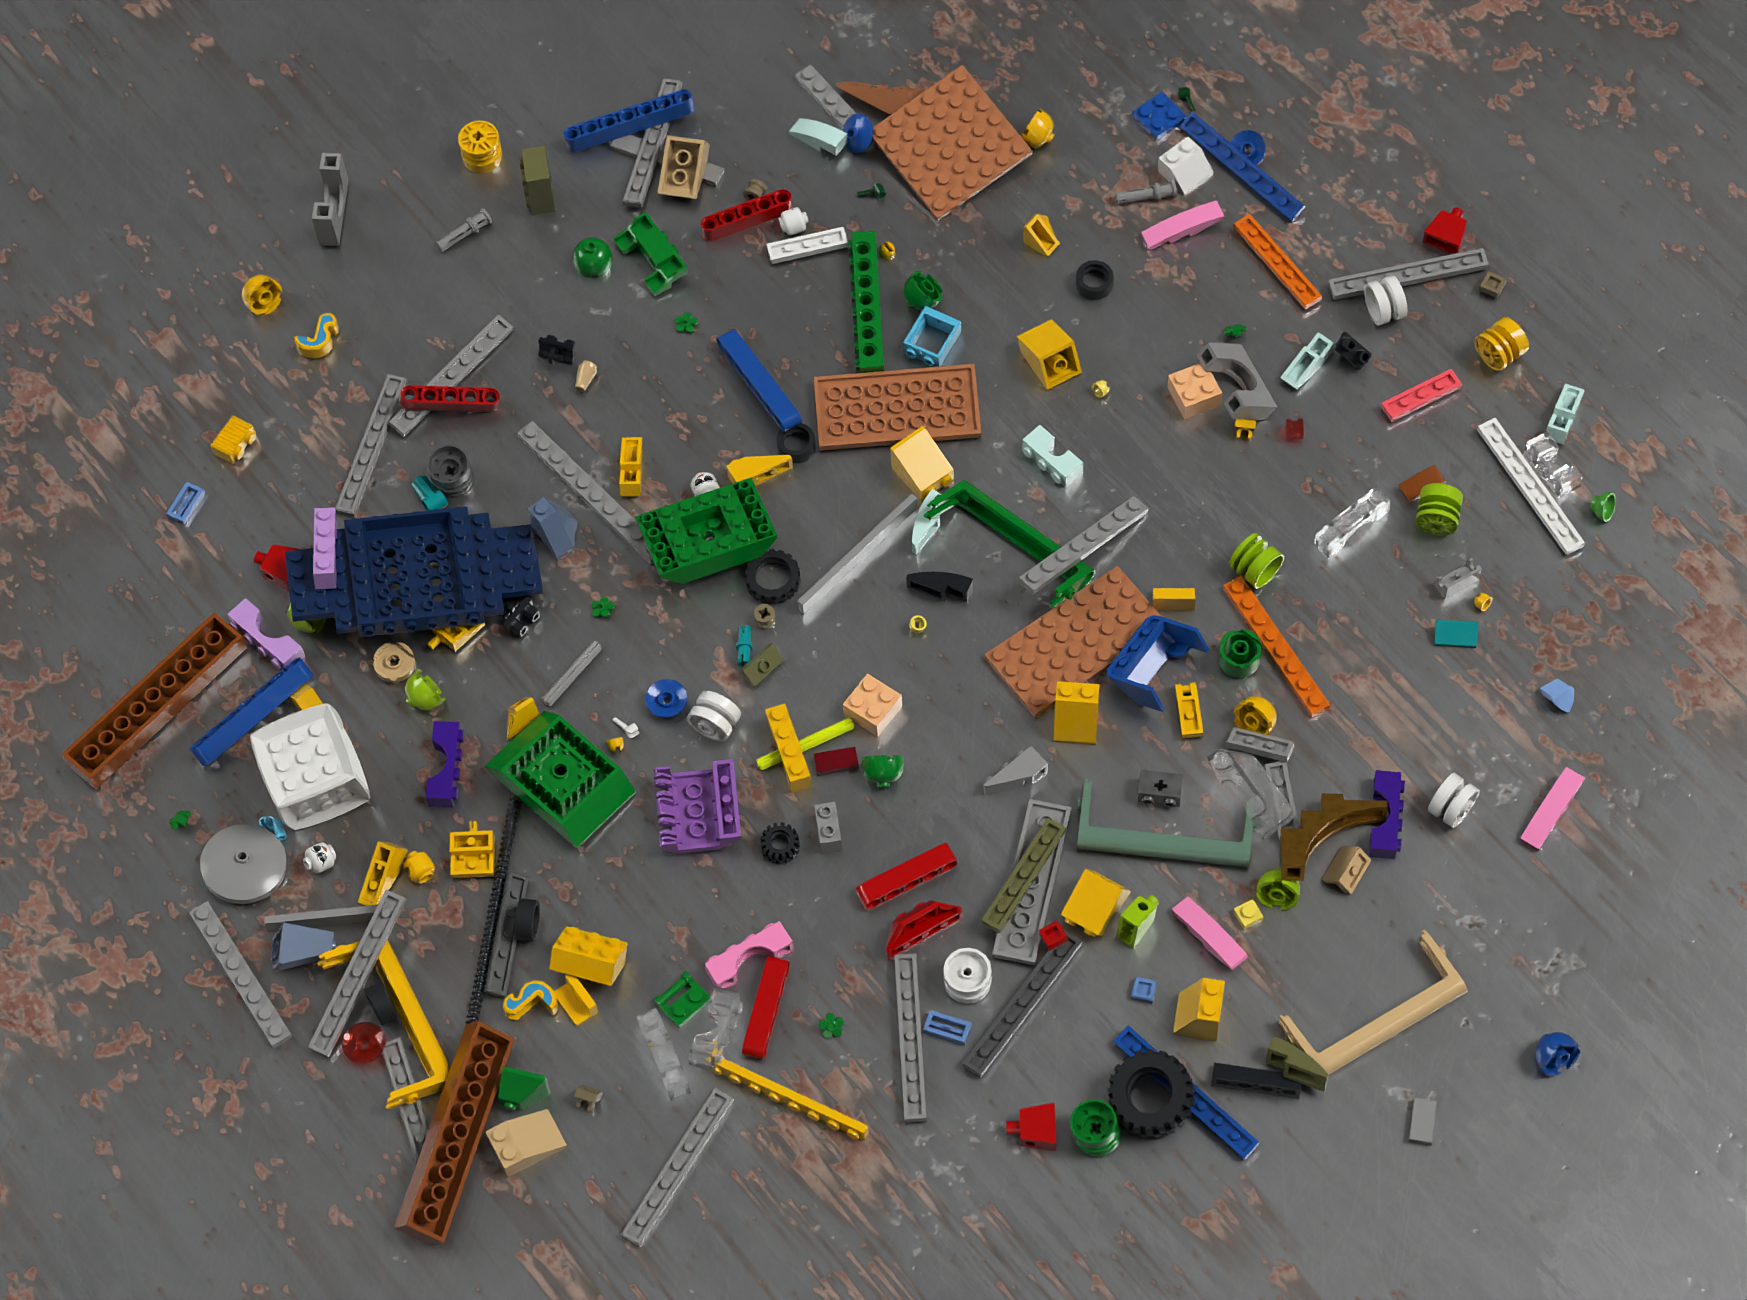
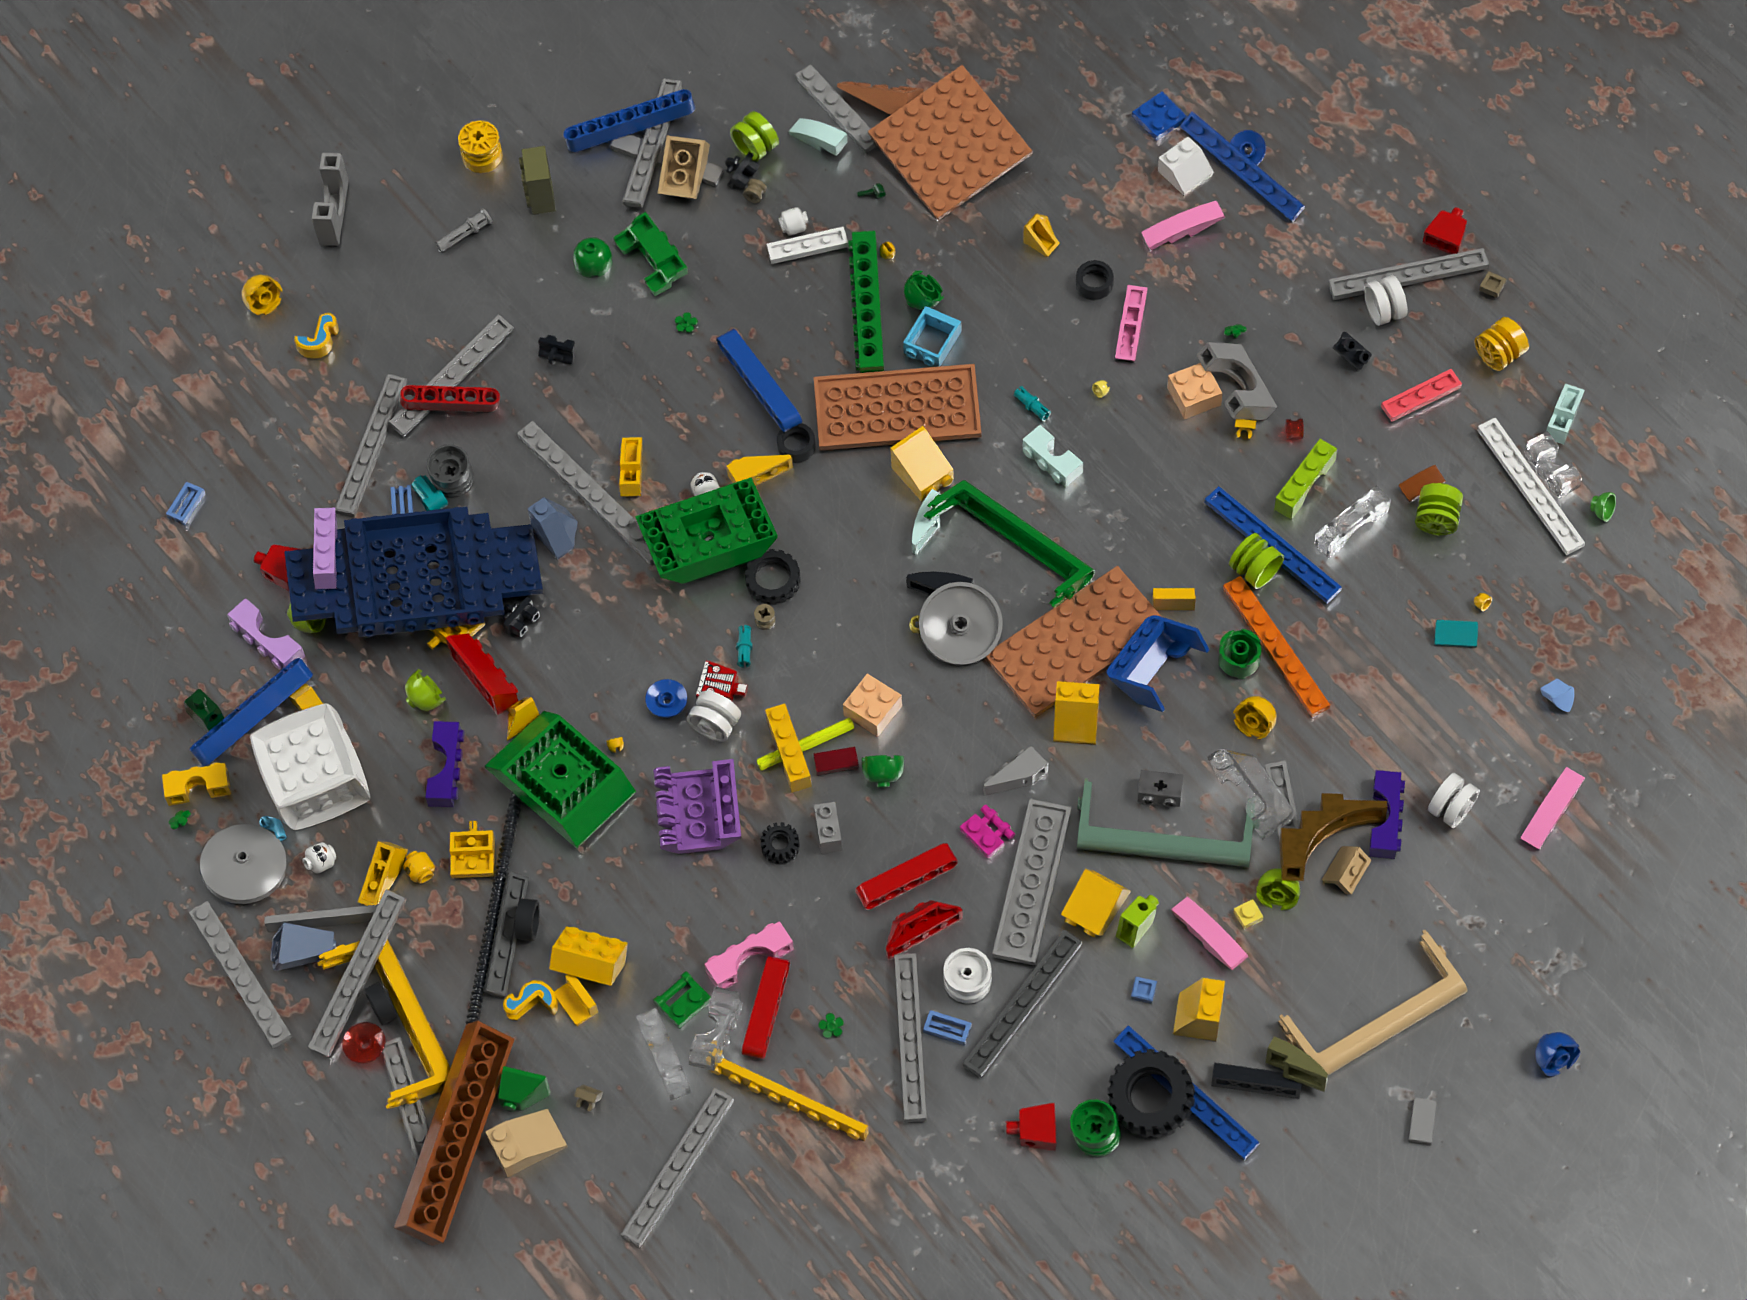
(154, 700): dark orange brick -> none
(179, 783): none -> yellow arch
(201, 708): none -> dark green torso
(233, 440): yellow brick -> none
(396, 673): tan plate -> none
(401, 491): none -> medium blue tile
(482, 672): none -> red slope
(571, 673): light grey axle -> none
(585, 375): tan cone -> none
(602, 608): green plant -> none
(631, 730): white hand -> none
(721, 680): none -> torso
(747, 164): none -> black hips
(752, 208): red beam -> none
(754, 135): none -> lime wheel
(762, 664): olive plate -> none
(857, 554): light grey tile -> none
(859, 133): blue dish -> none
(966, 605): none -> light grey dish
(982, 835): none -> dark pink plate
(1023, 875): olive plate -> none
(1032, 403): none -> teal pin
(1039, 130): yellow cylinder -> none
(1050, 353): yellow slope -> none
(1053, 935): red plate -> none
(1082, 545): light grey plate -> none
(1131, 323): none -> bright pink slope
(1156, 191): light grey pin -> none
(1184, 93): dark green hand -> none
(1189, 710): yellow plate -> none
(1260, 744): light grey plate -> none
(1277, 261): orange plate -> none
(1293, 561): none -> blue plate
(1296, 489): none -> lime arch
(1308, 361): light aqua slope -> none
(1458, 579): light grey hinge -> none

